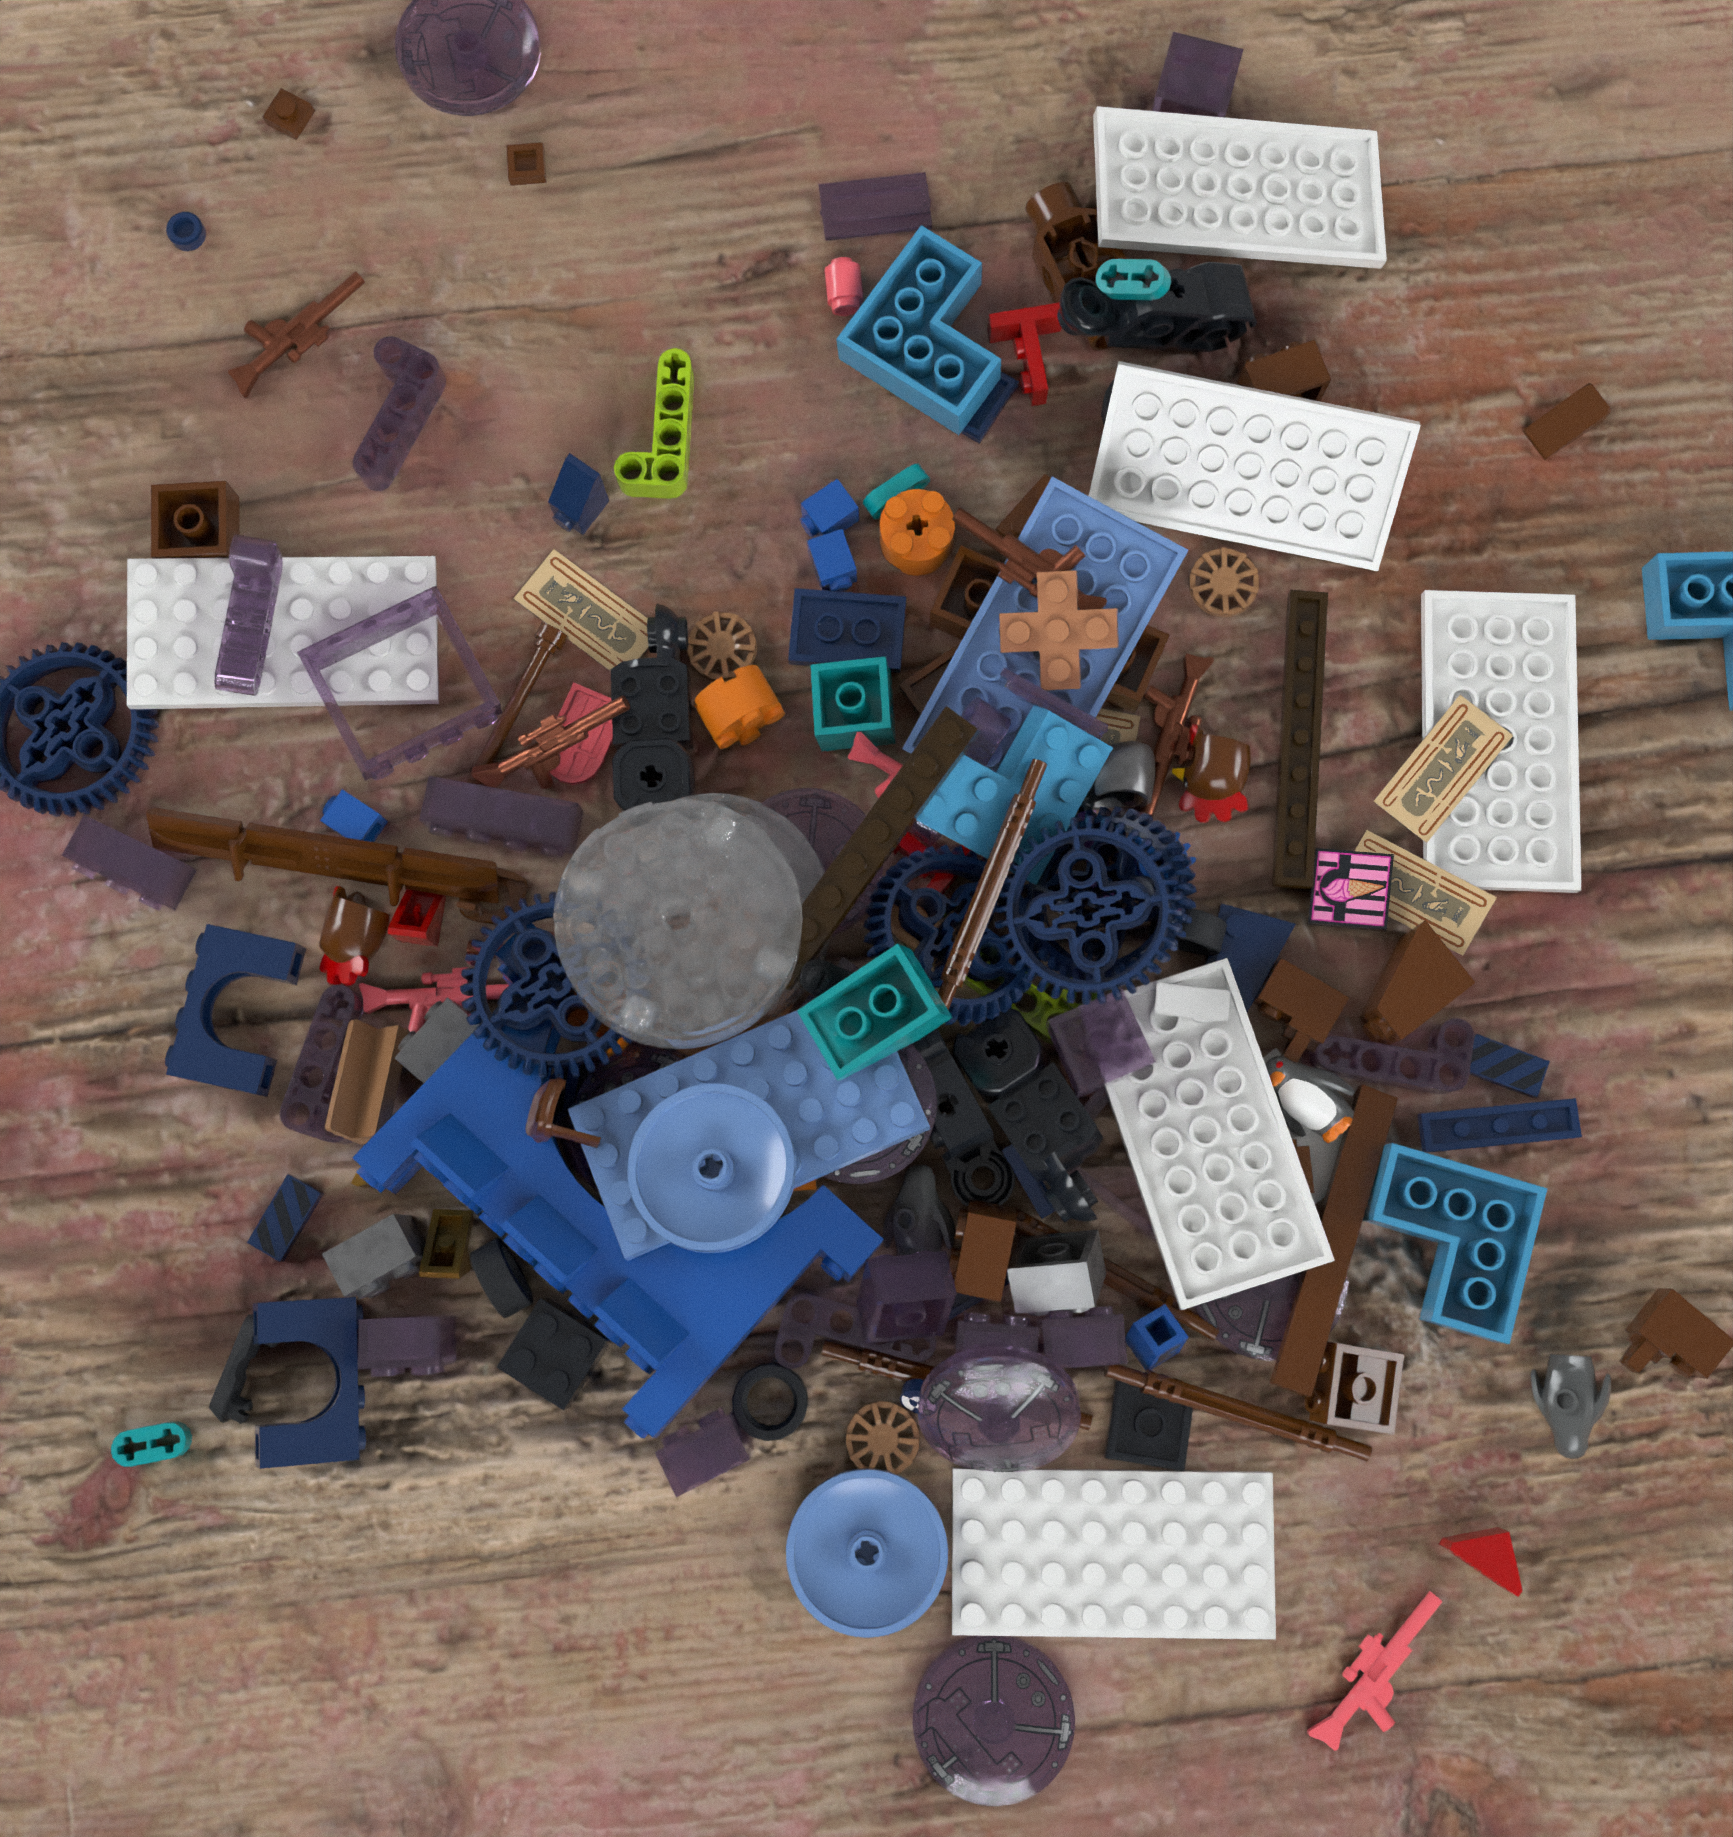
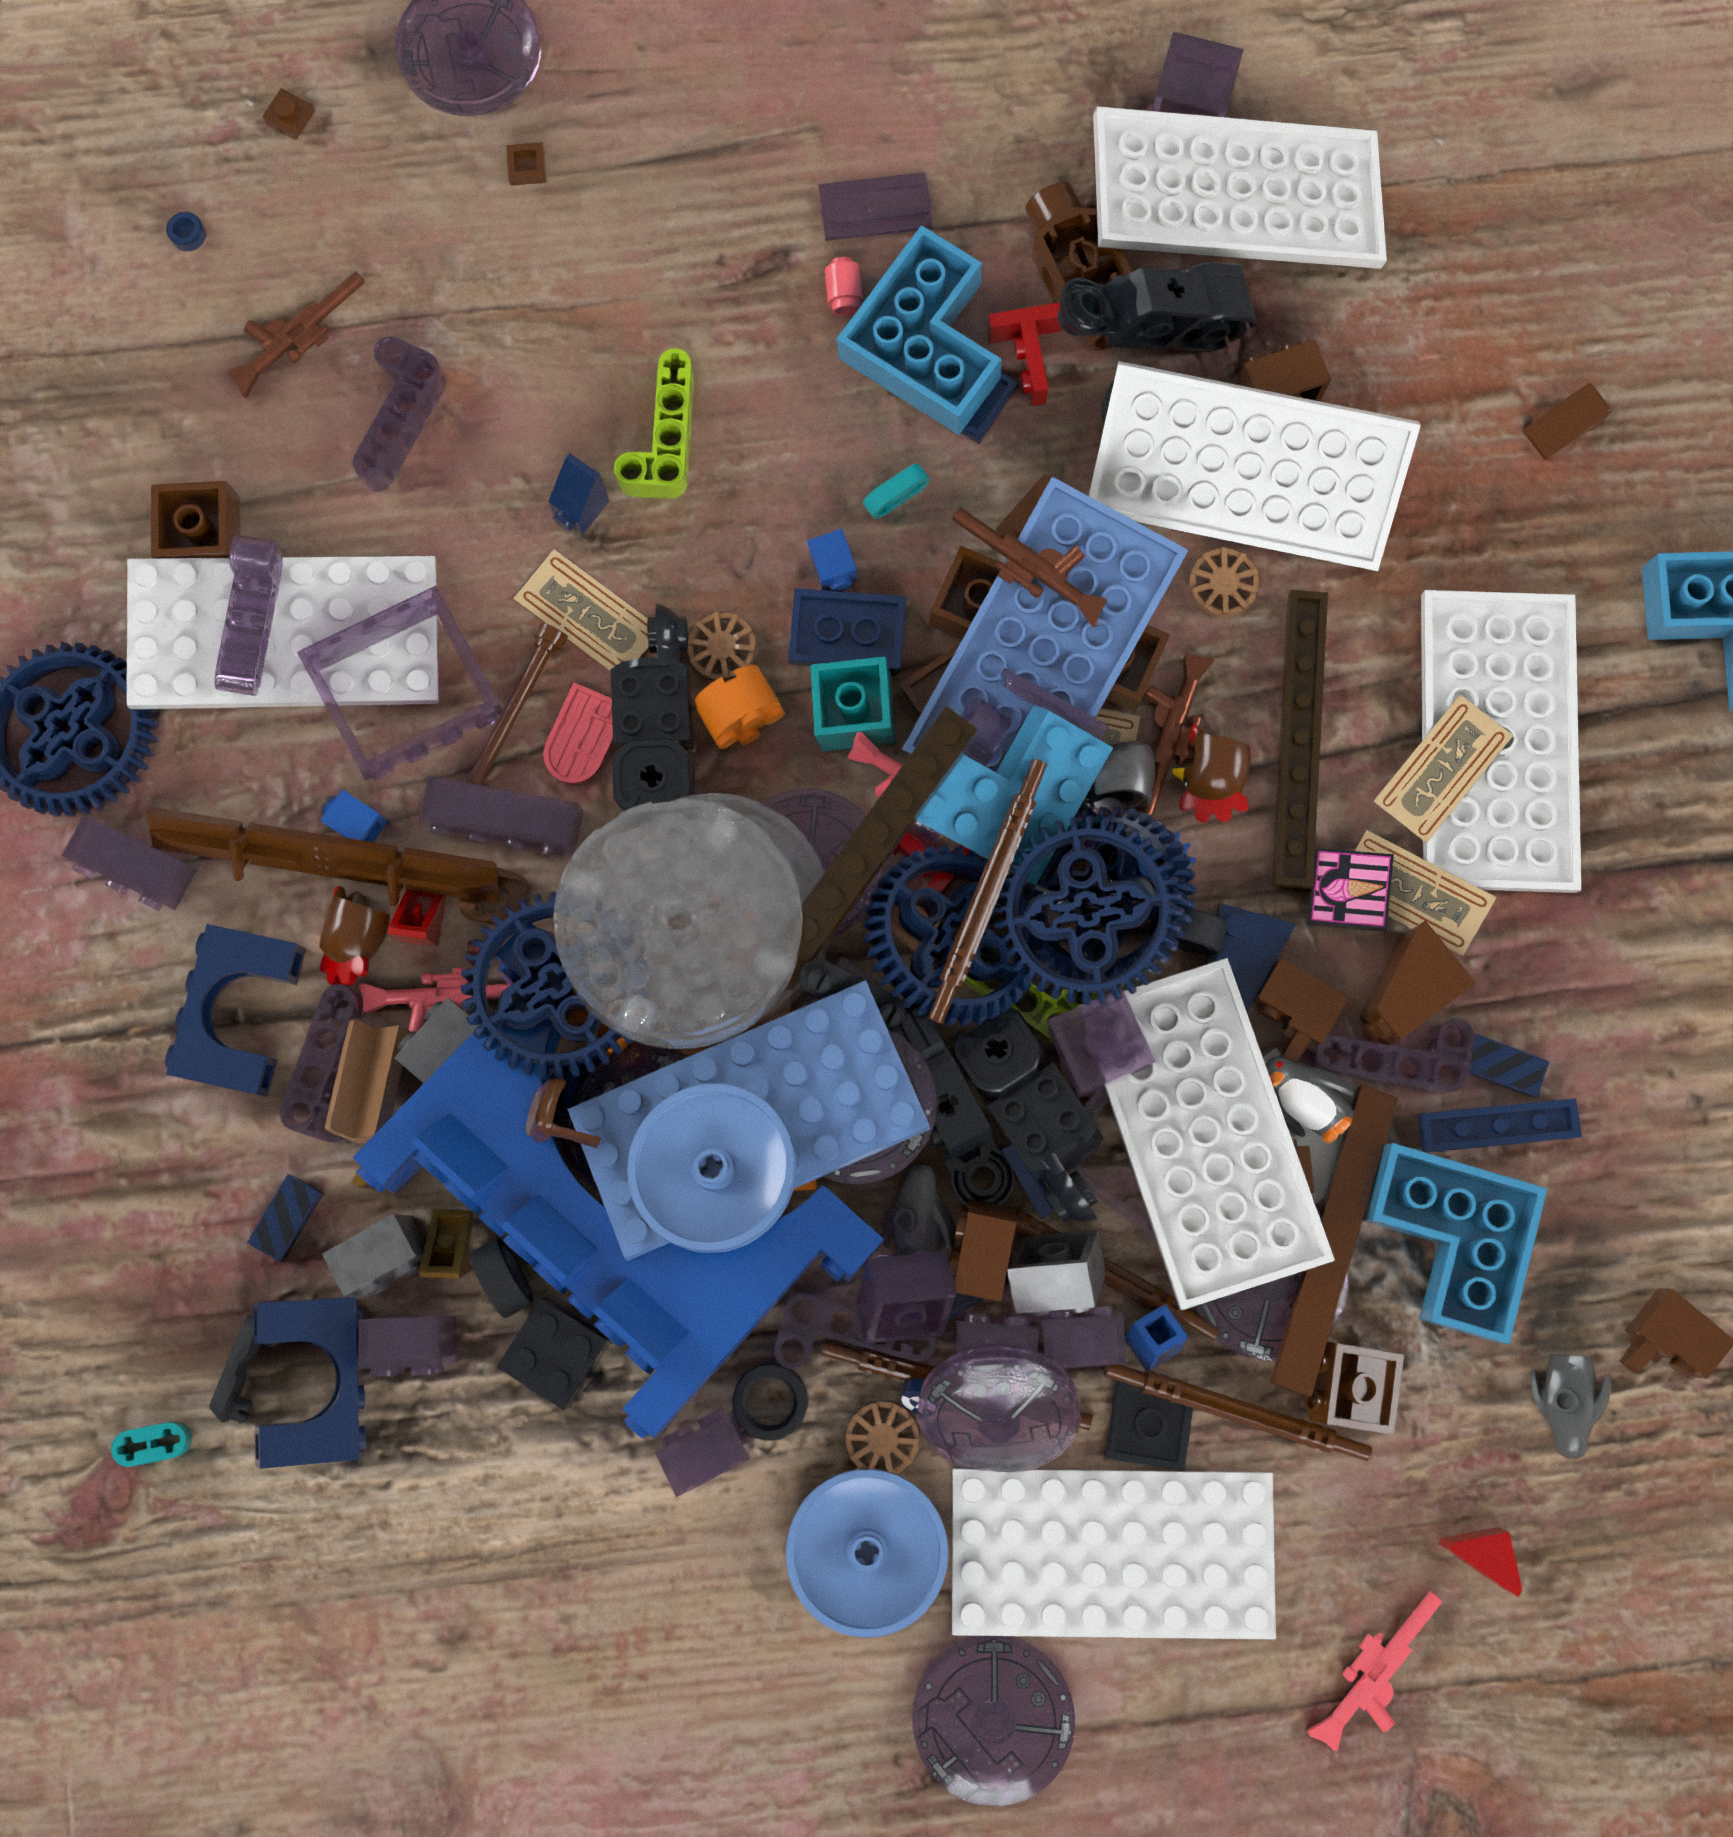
(551, 741): copper piece -> none
(828, 510): blue brick -> none
(874, 1012): teal slope -> none
(917, 511): orange brick -> none
(1059, 630): nougat plate -> none
(1133, 271): teal beam -> none
(1192, 1002): white sticker -> none

